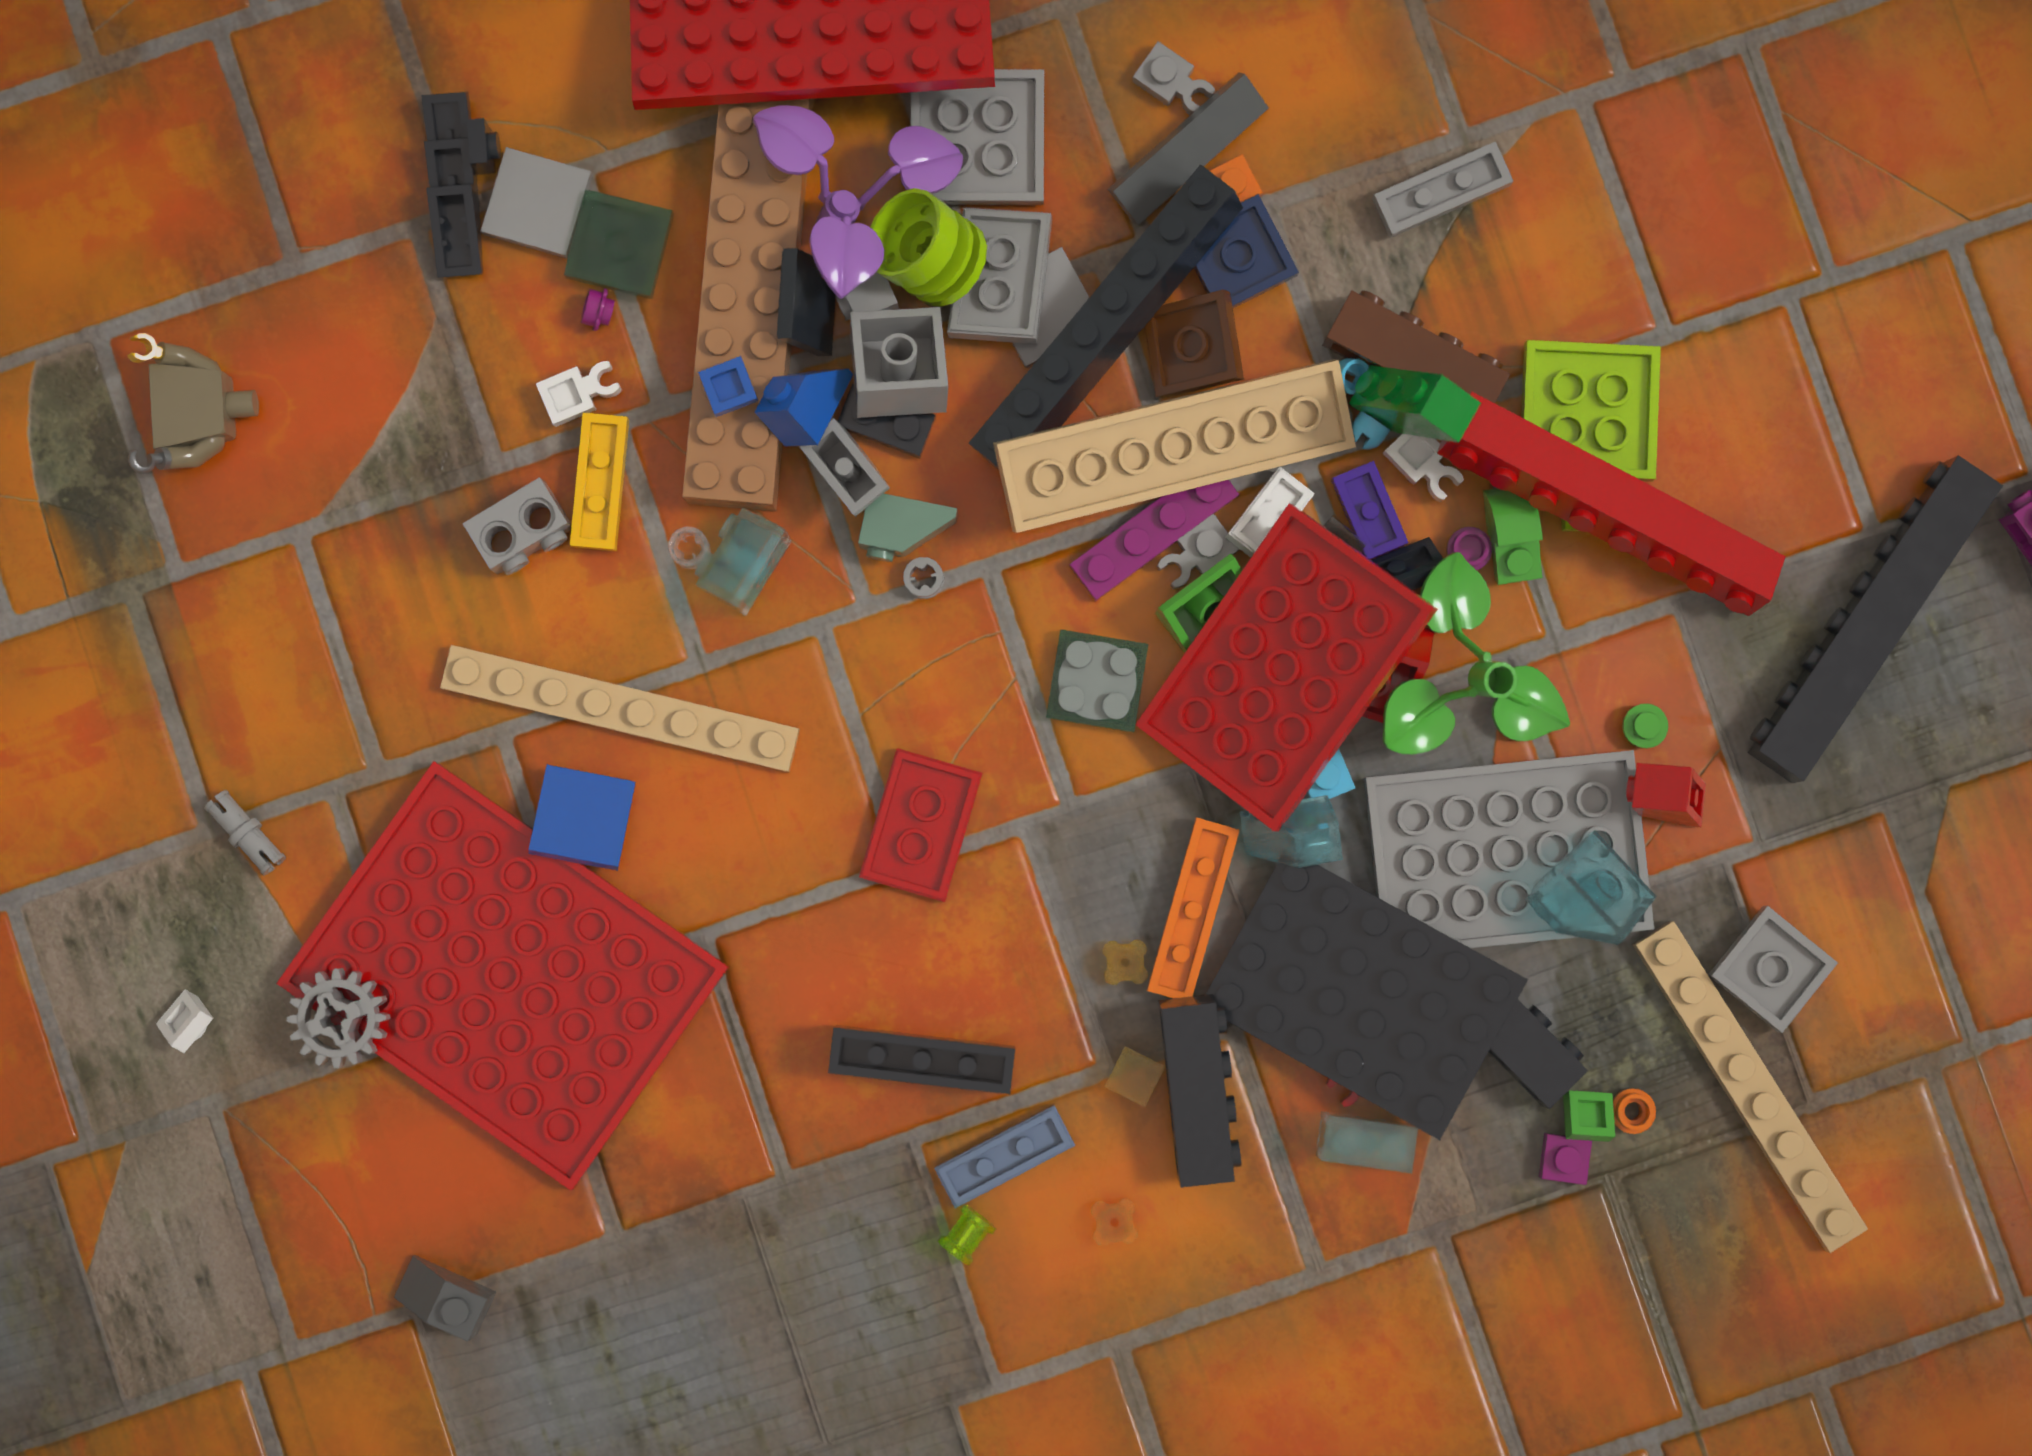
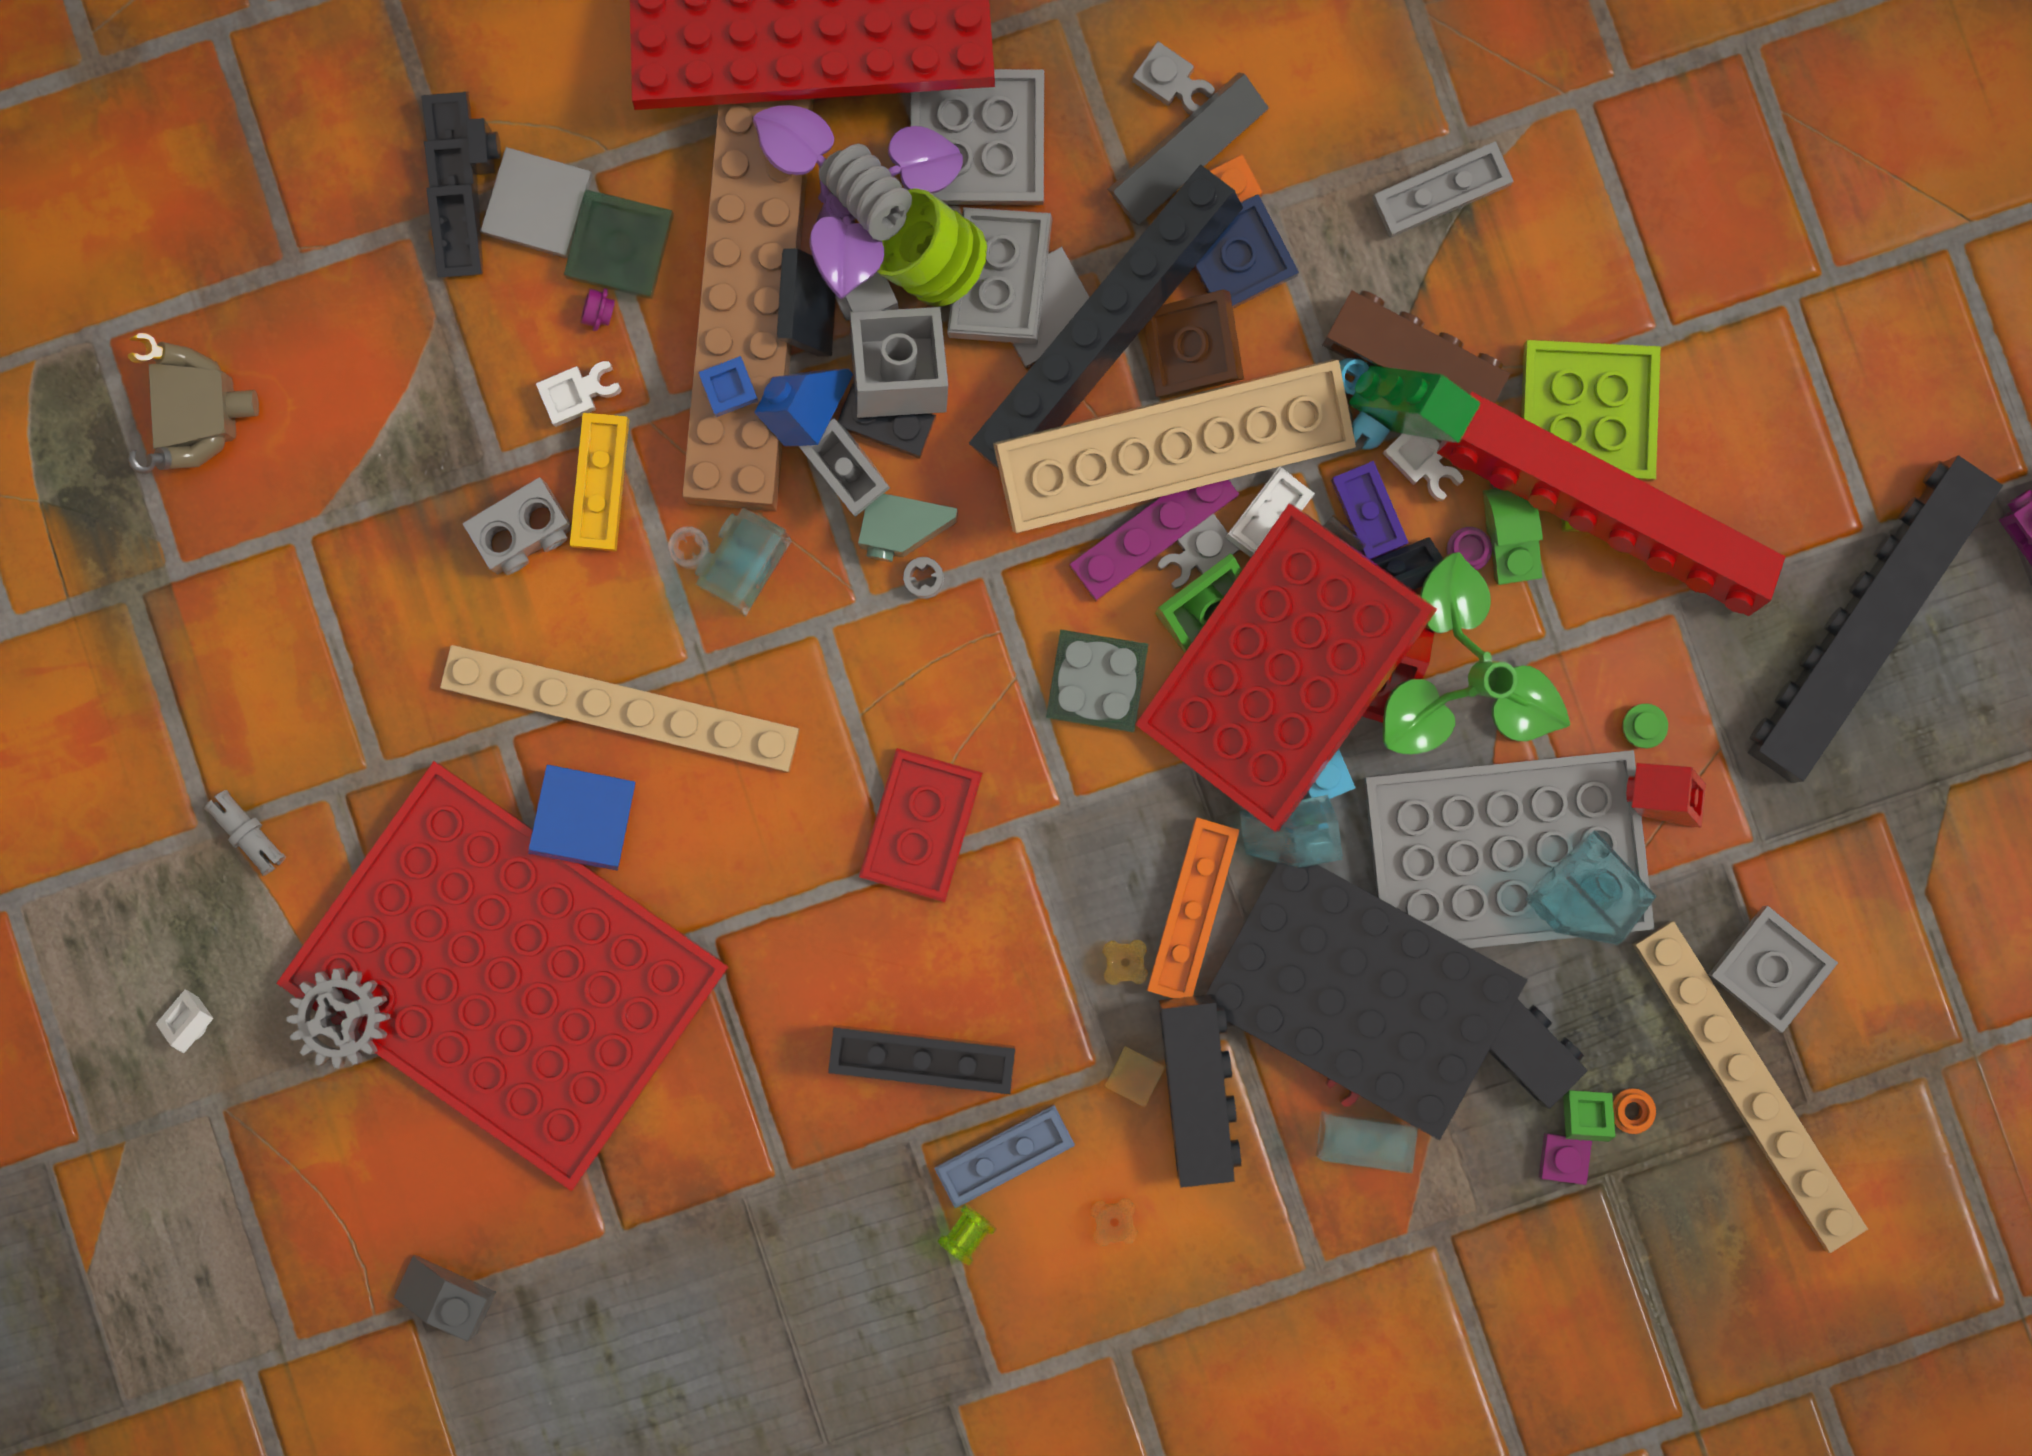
(867, 190): none -> light grey piece

